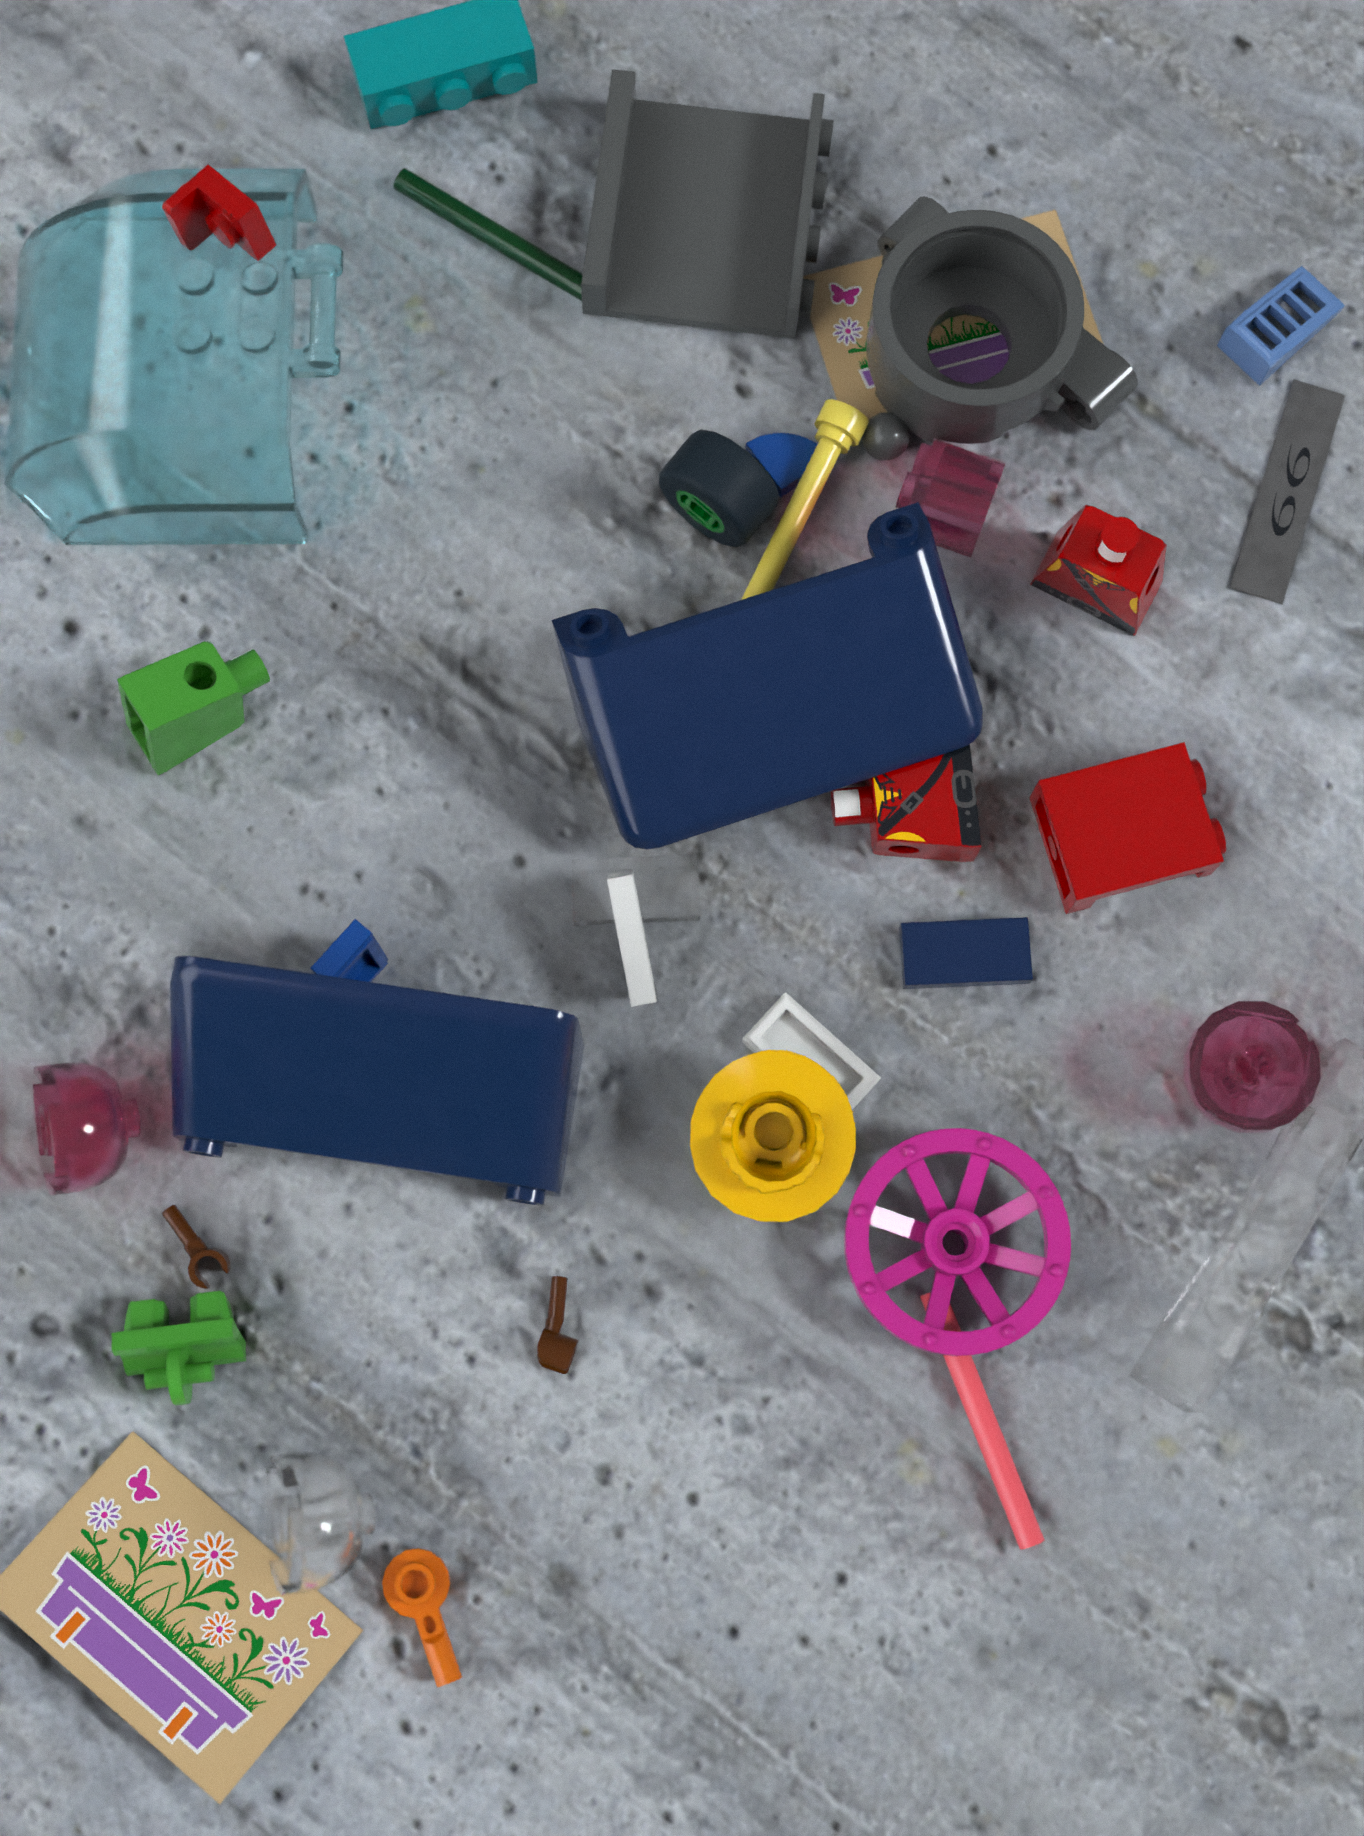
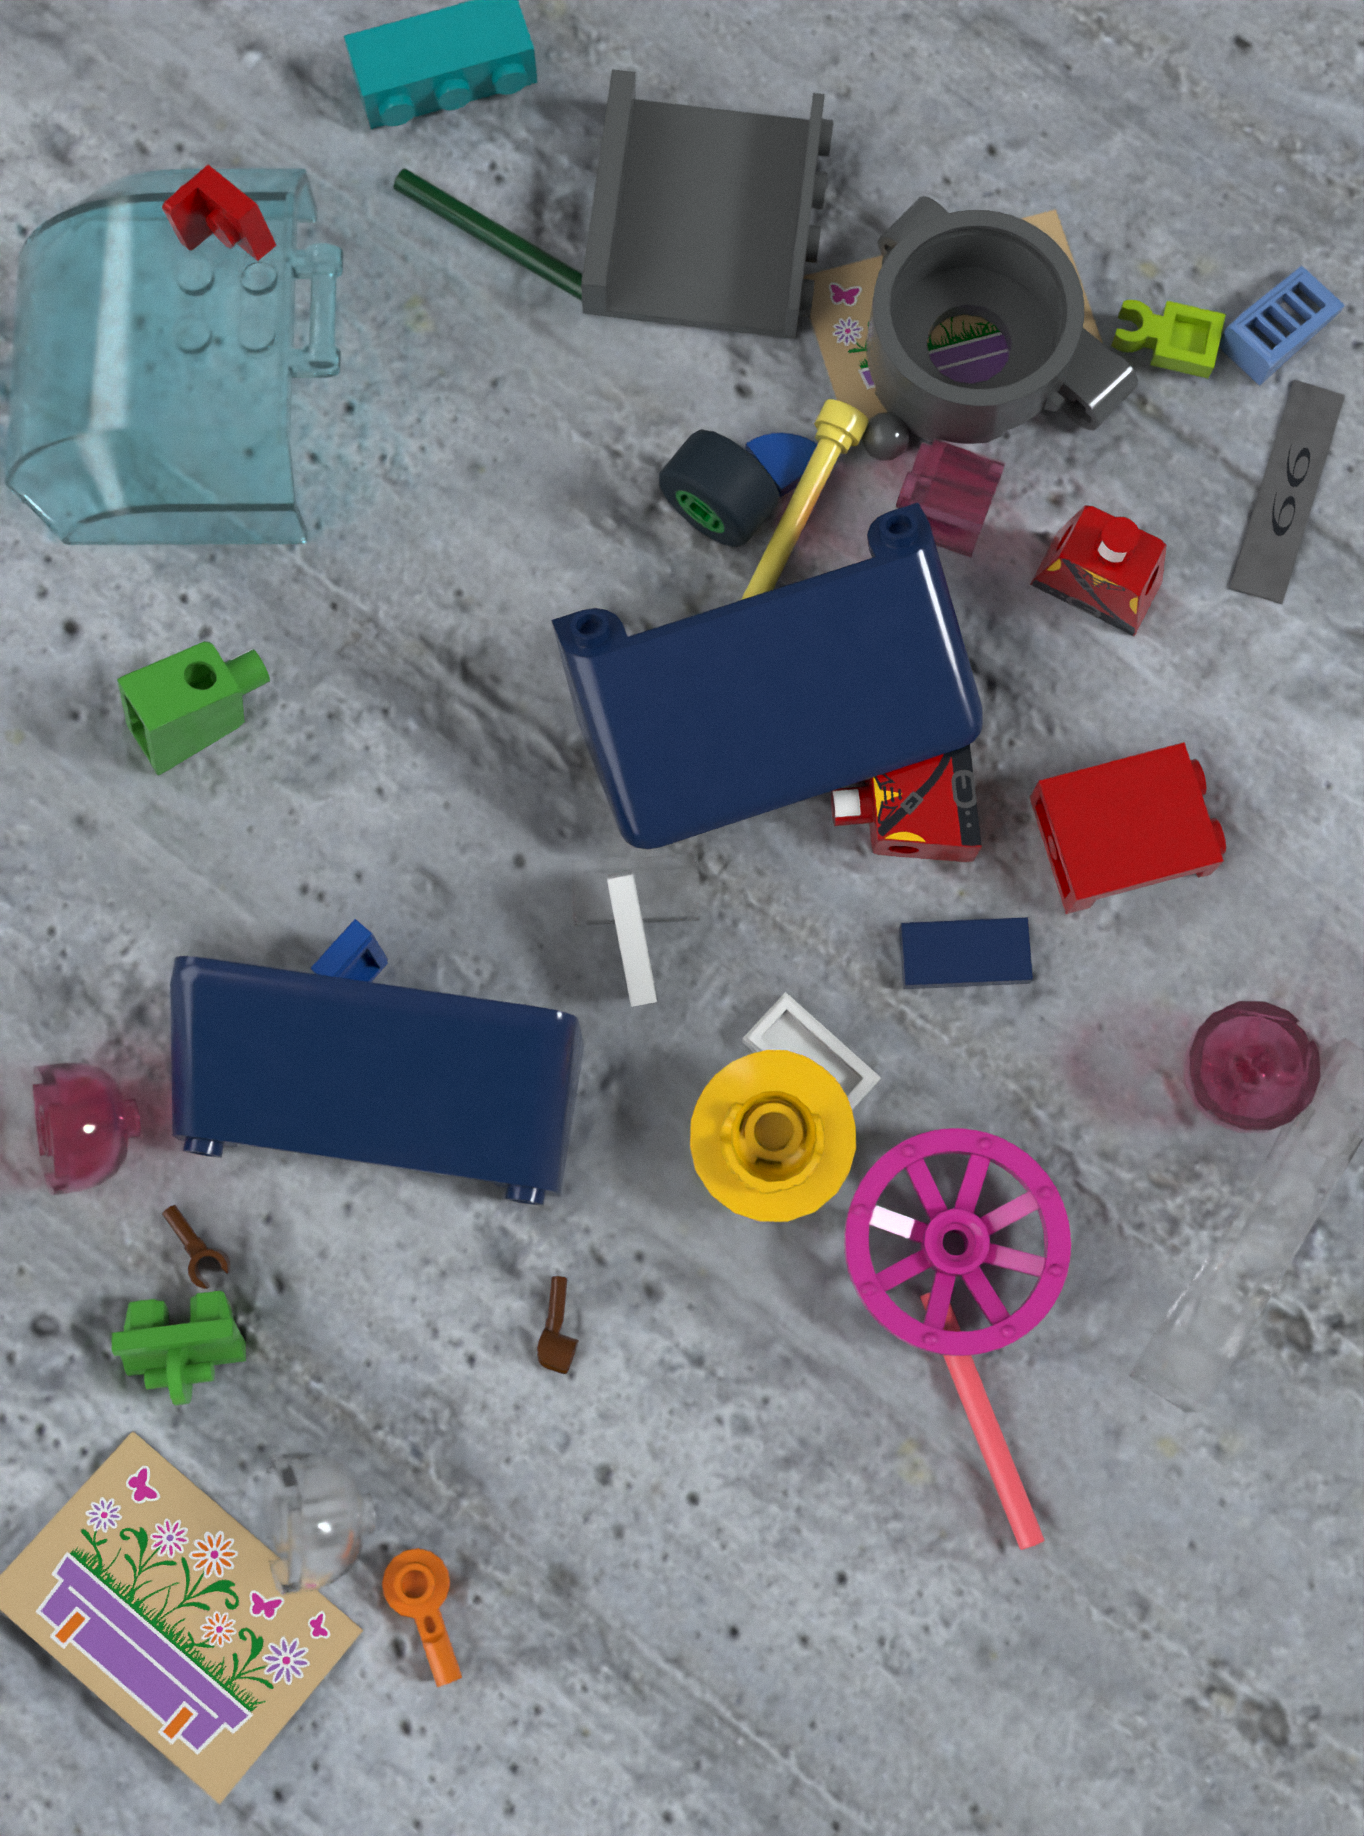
(1180, 337): none -> lime plate

